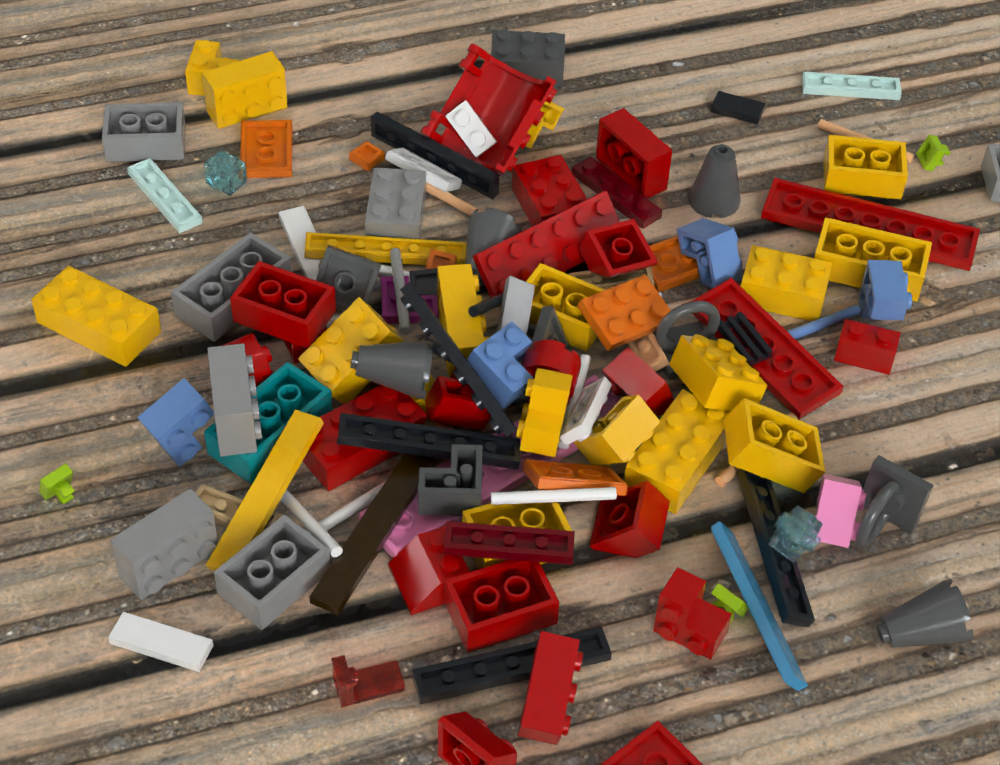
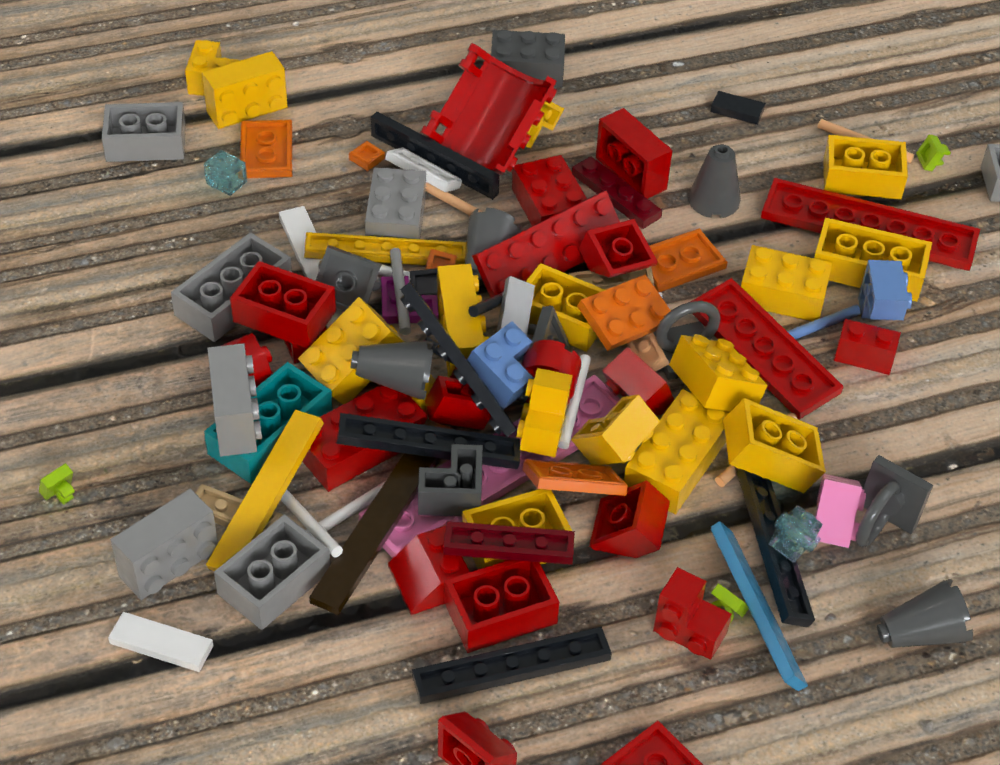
(97, 315): yellow brick -> none
(165, 195): light aqua tile -> none
(174, 420): medium blue brick -> none
(366, 683): clear red bracket -> none
(471, 128): white plate -> none
(550, 688): red brick -> none
(559, 495): white bar -> none
(585, 411): white plate -> none
(713, 248): medium blue brick -> none
(748, 336): black tile -> none
(851, 85): light aqua tile -> none

